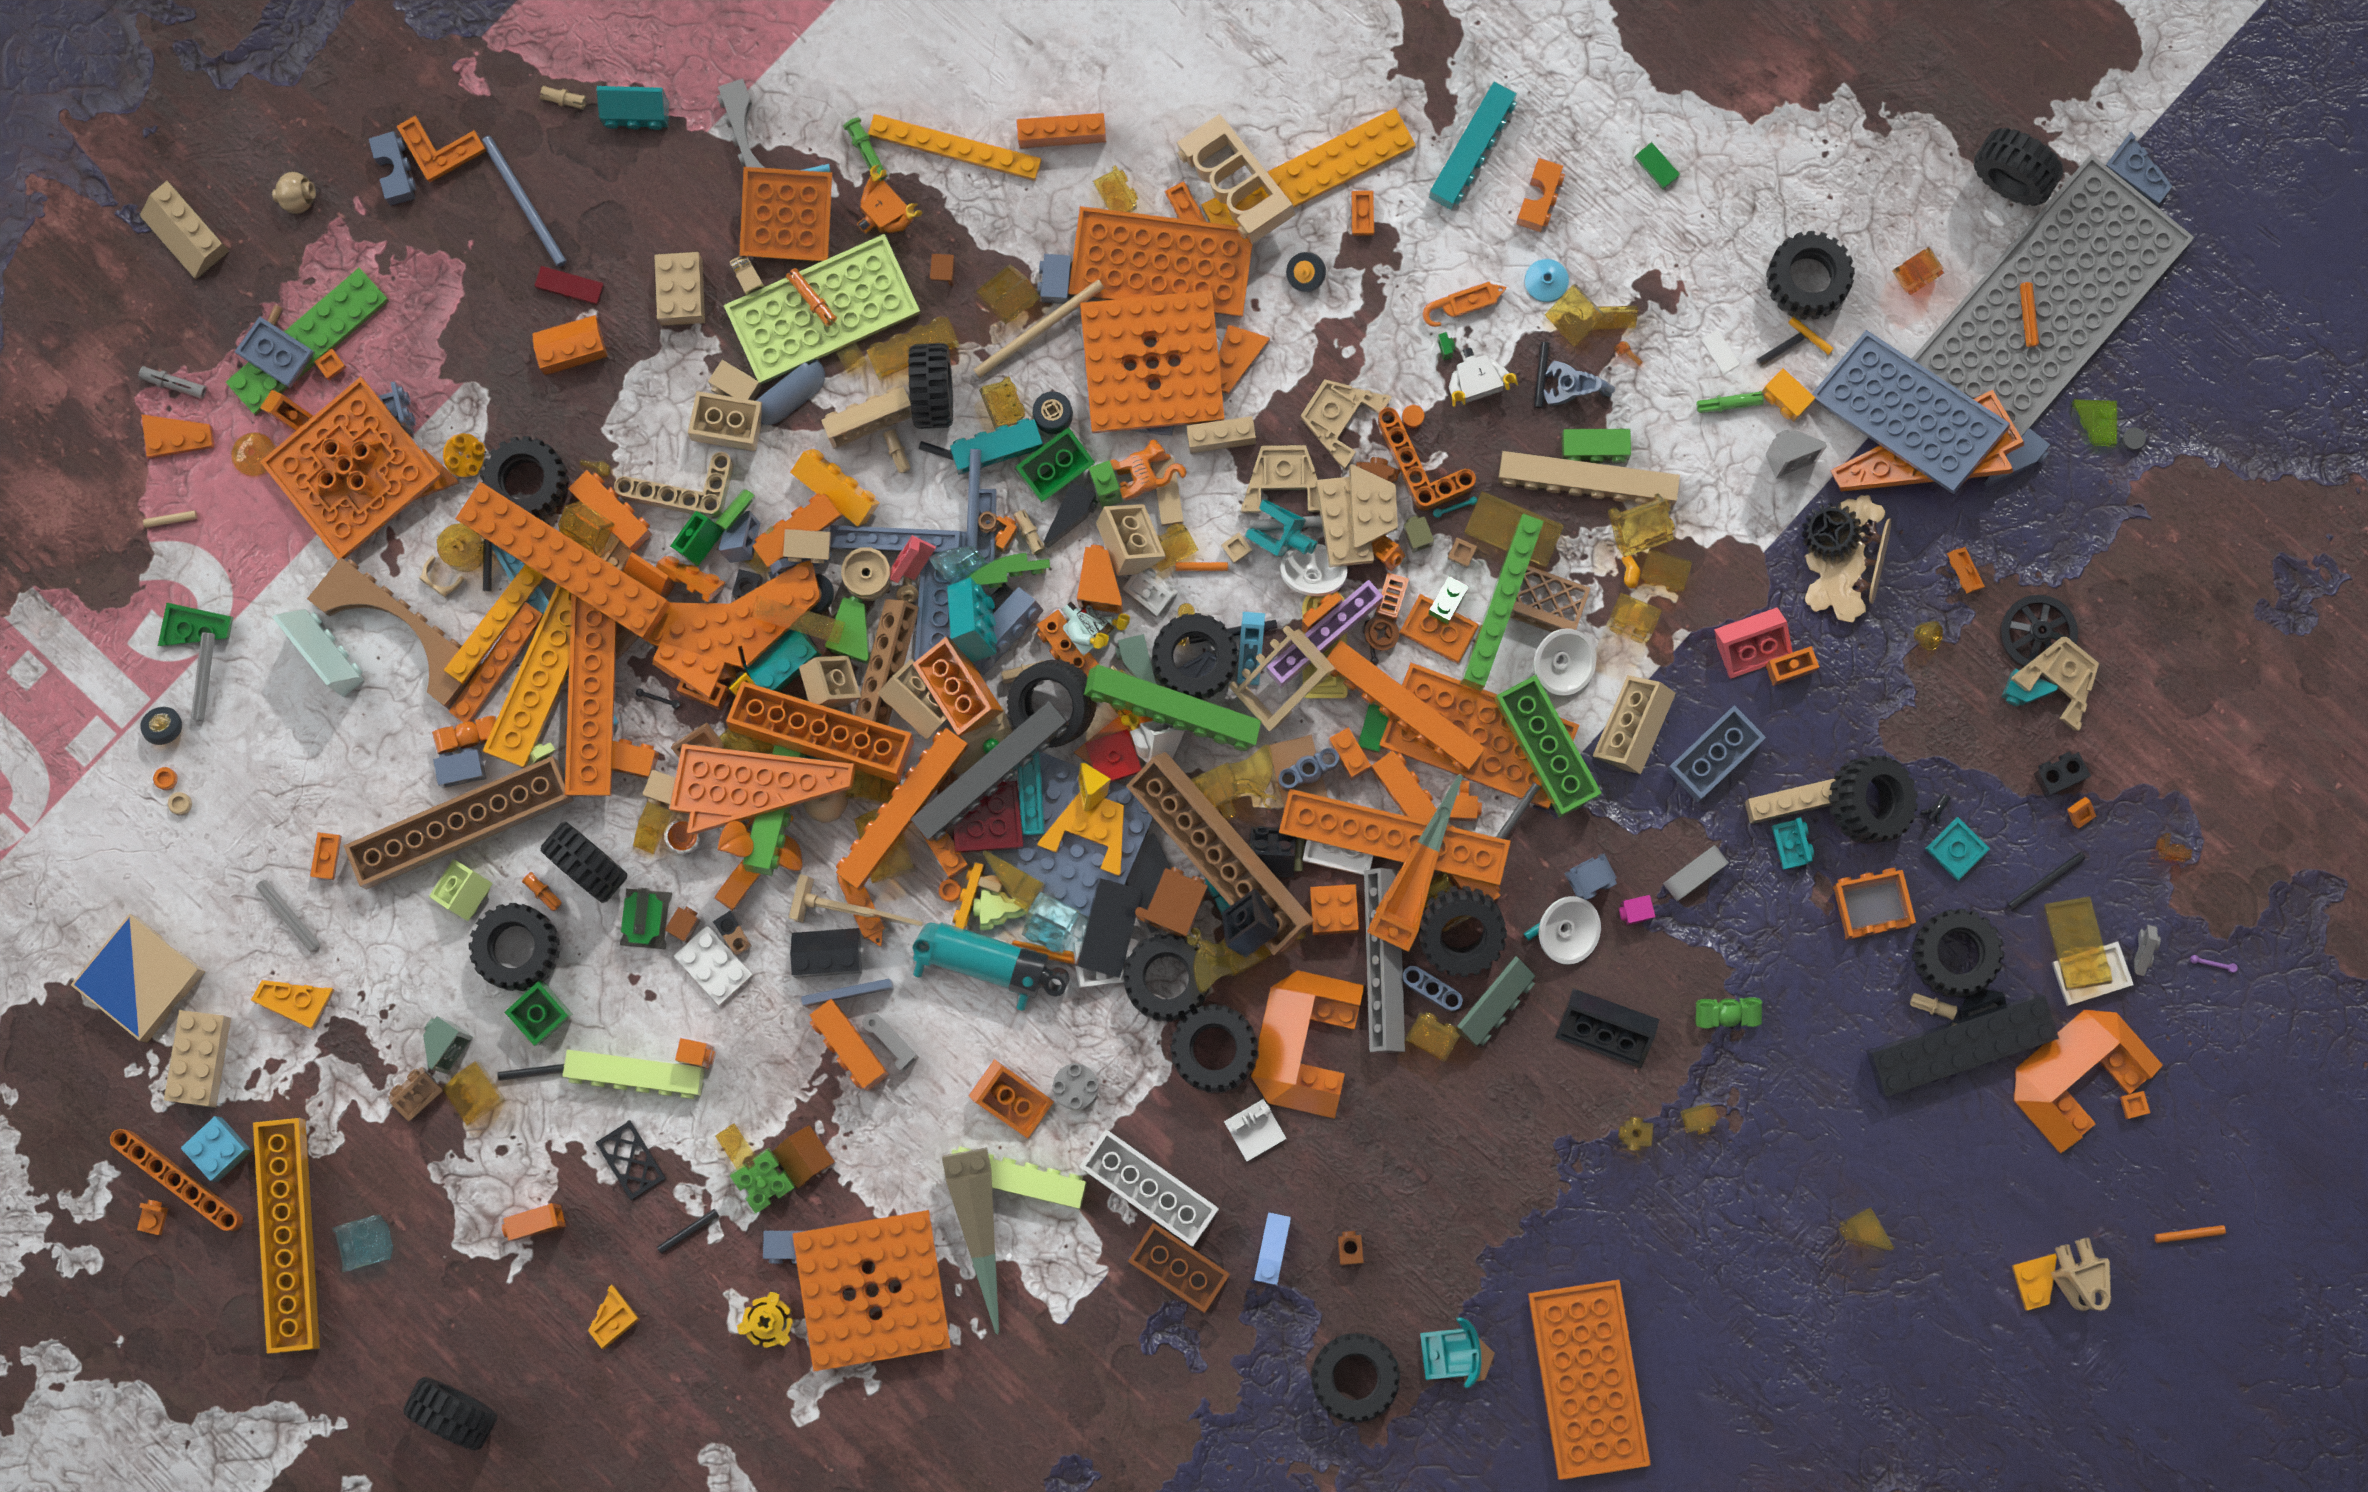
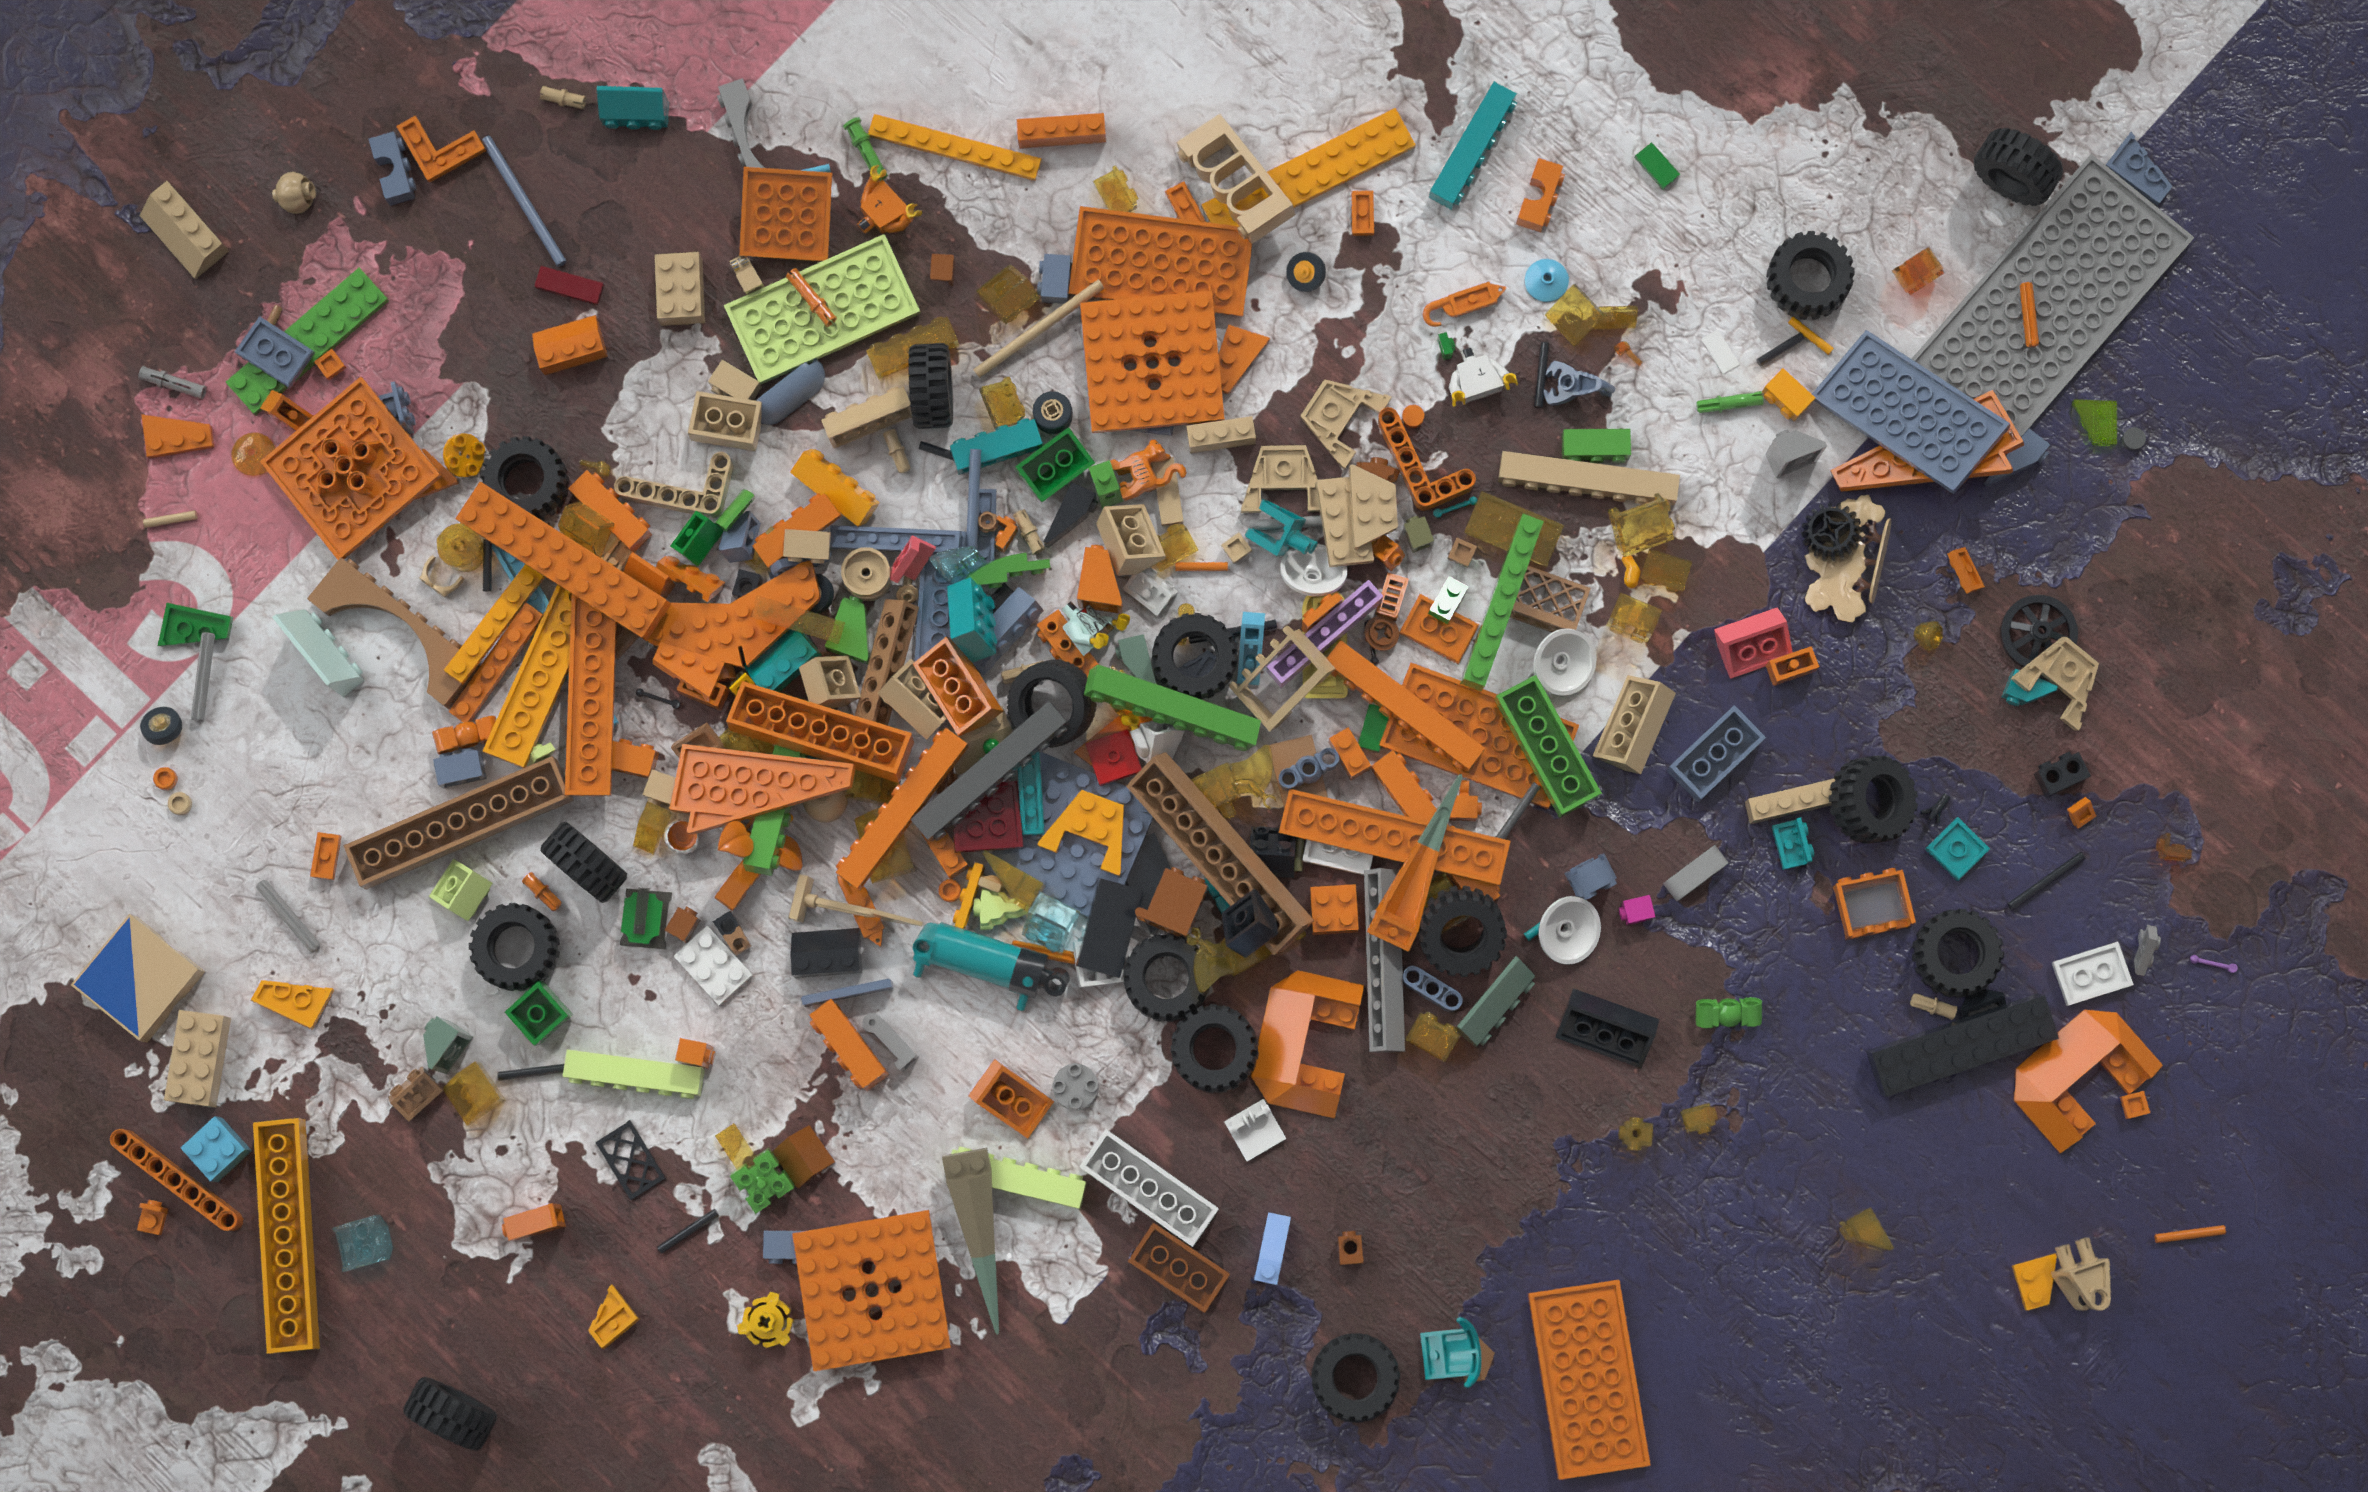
(851, 358): clear yellow plate -> none
(1092, 786): yellow slope -> none
(2078, 943): clear yellow plate -> none

